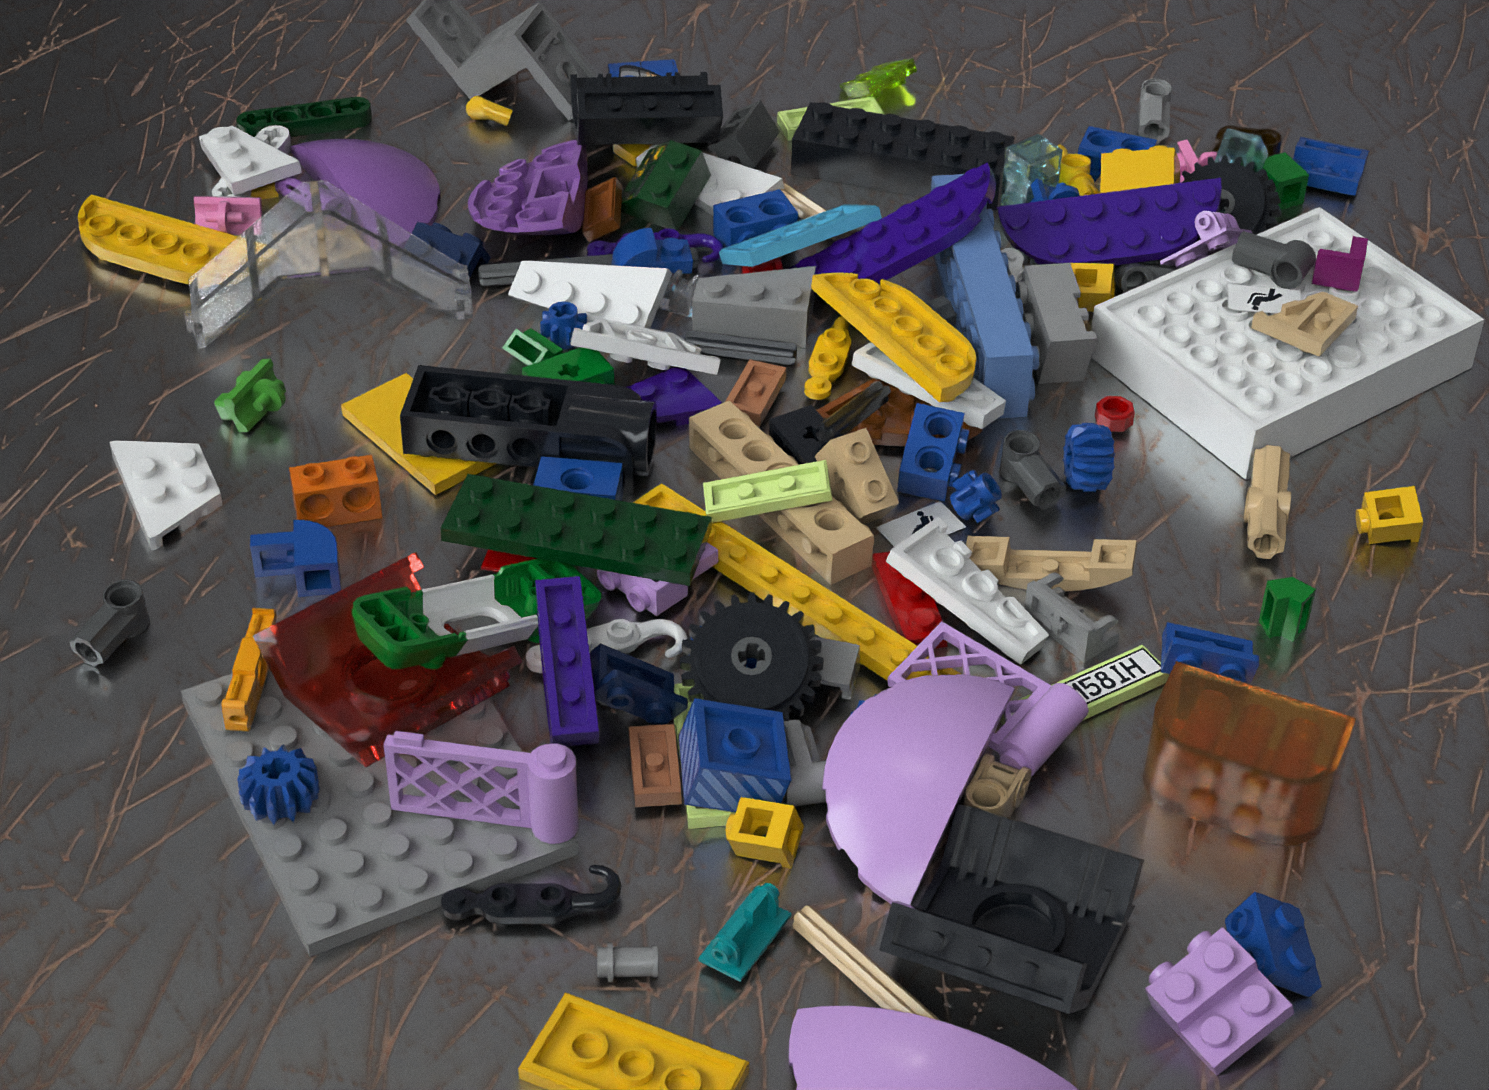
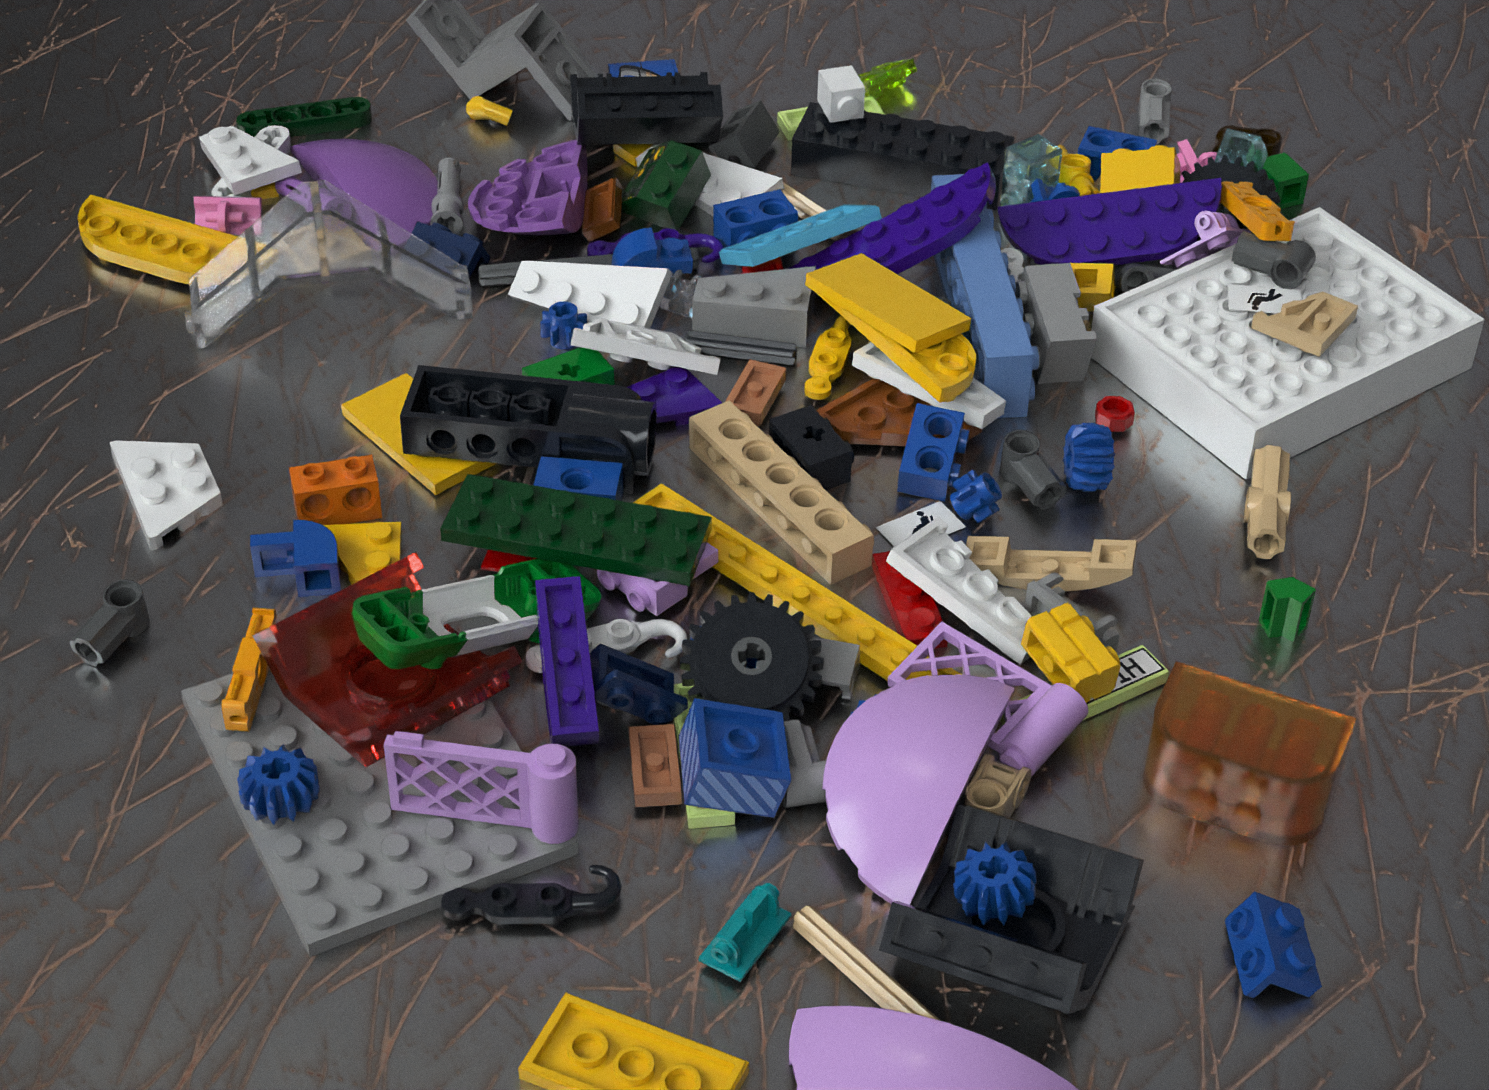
(252, 396): bright green hips -> none
(367, 547): none -> yellow wing
(447, 204): none -> light grey pin
(530, 347): green piece -> none
(626, 961): light grey pin -> none
(762, 817): yellow brick -> none
(767, 491): yellowish green tile -> none
(841, 93): none -> white brick
(853, 412): black axle -> none
(858, 476): tan brick -> none
(888, 302): none -> yellow tile
(994, 883): none -> blue gear
(1070, 652): none -> yellow brick
(1208, 651): blue bracket -> none
(1217, 999): lavender plate -> none
(1256, 211): none -> light orange piece
(1331, 165): blue slope -> none
(1340, 268): magenta panel -> none
(1390, 515): yellow brick -> none

